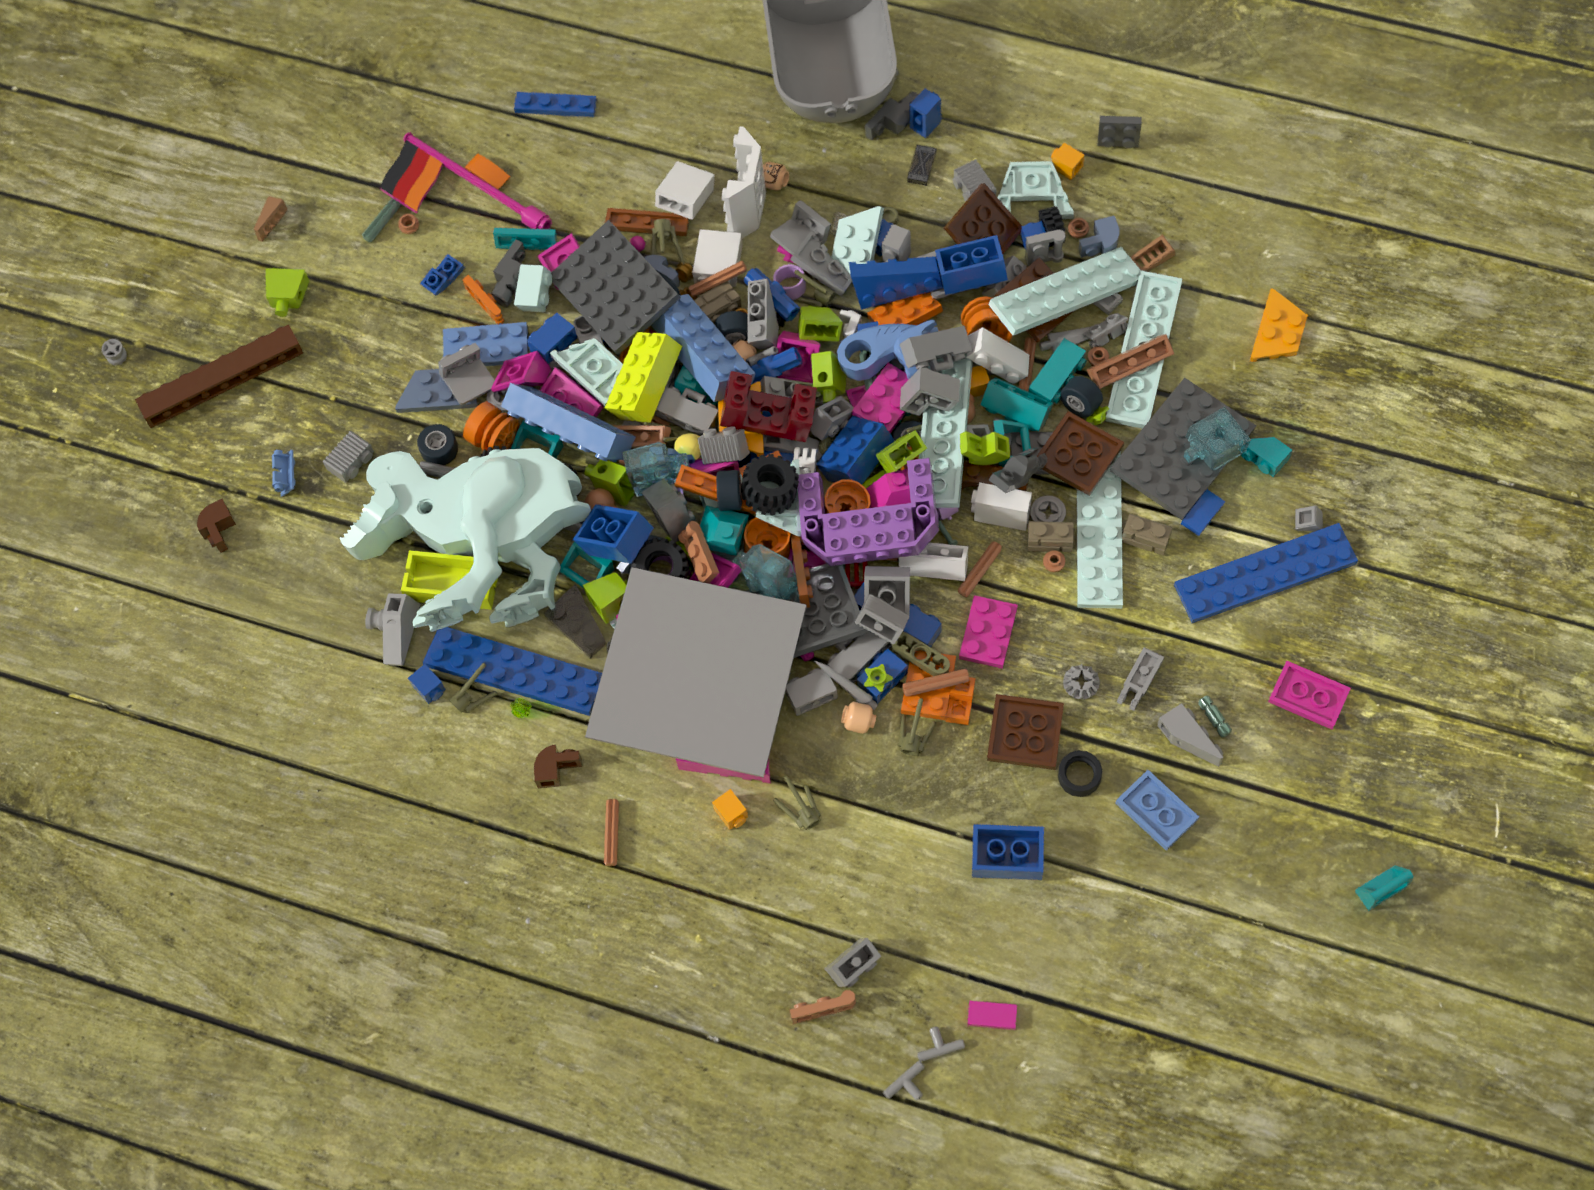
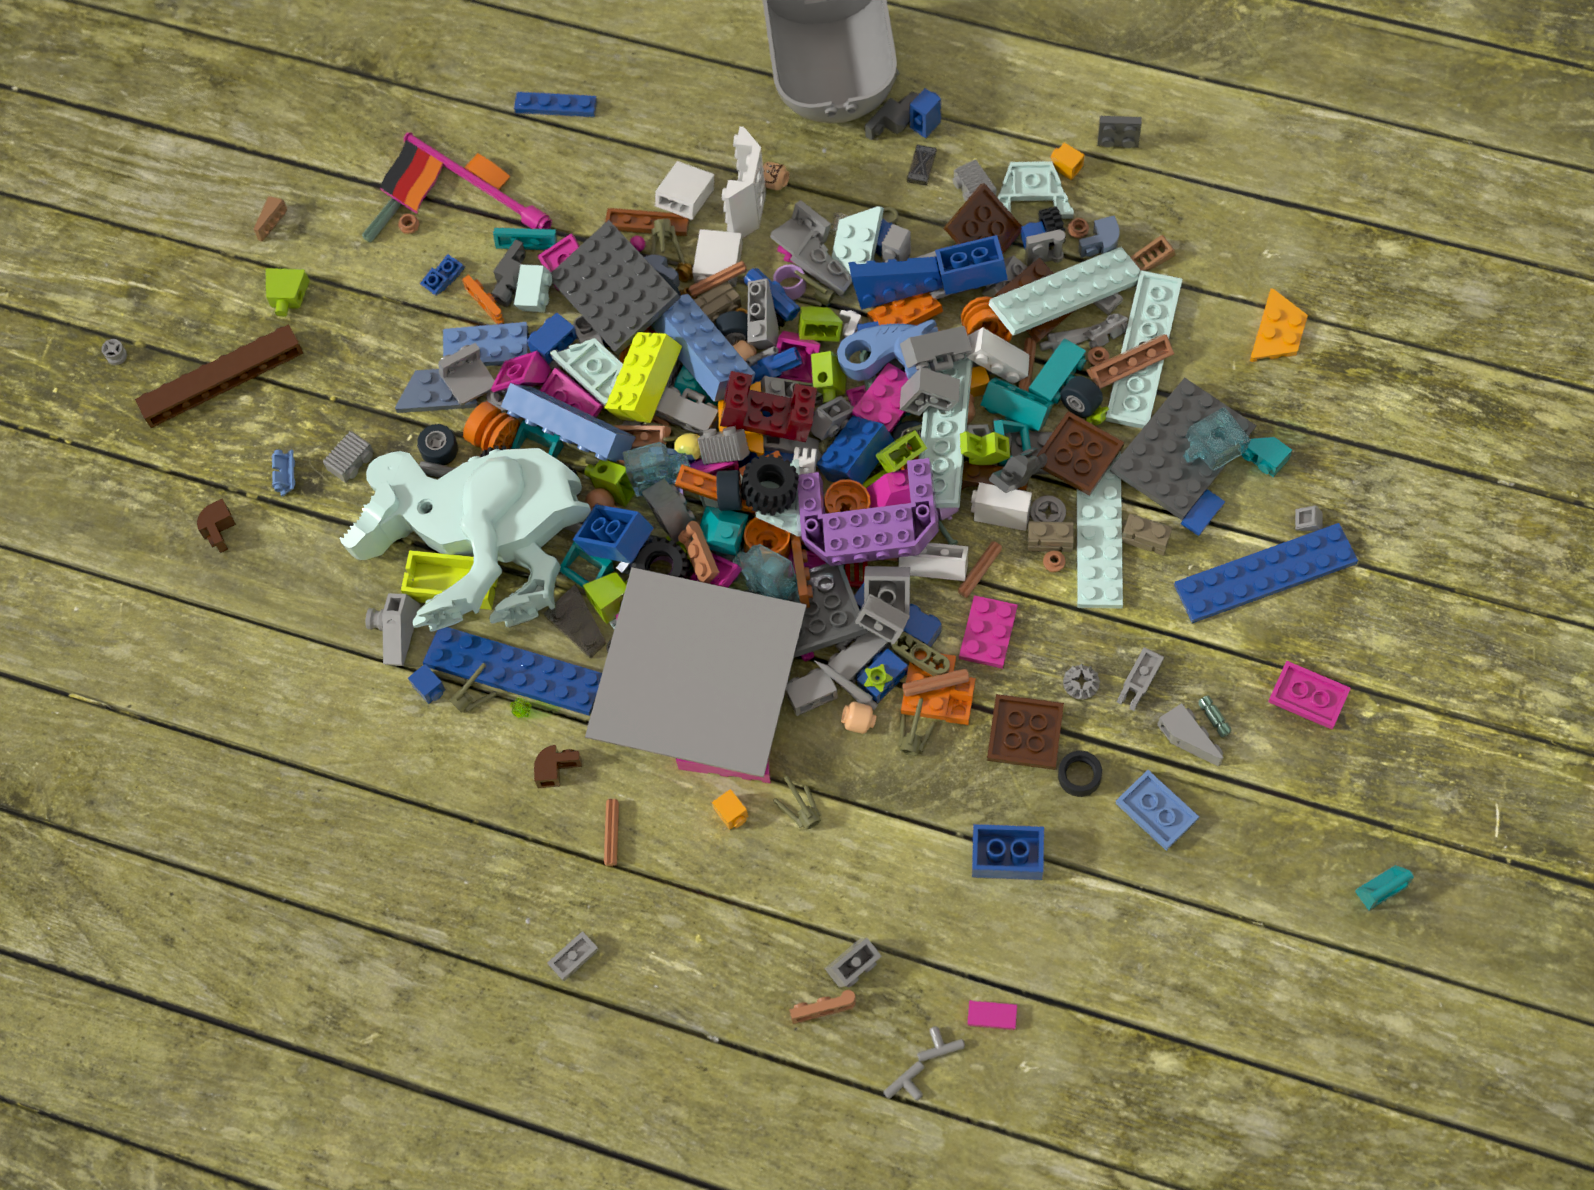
(573, 956): none -> light grey plate

